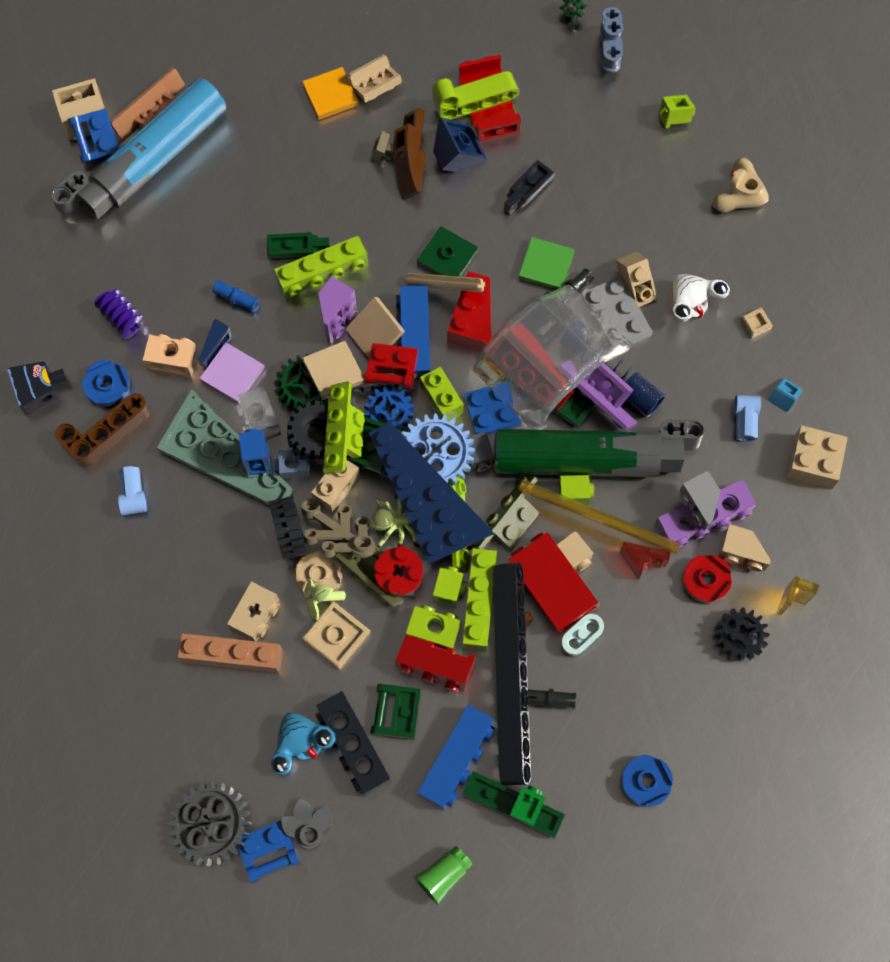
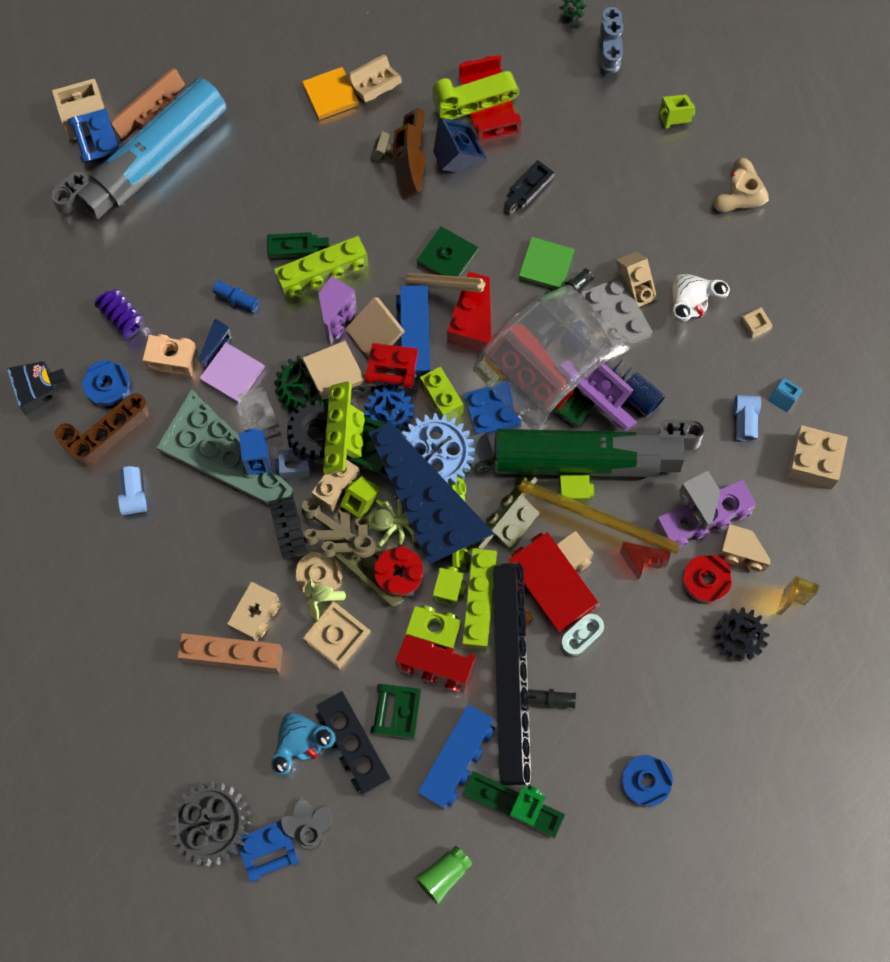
(360, 496): none -> lime brick

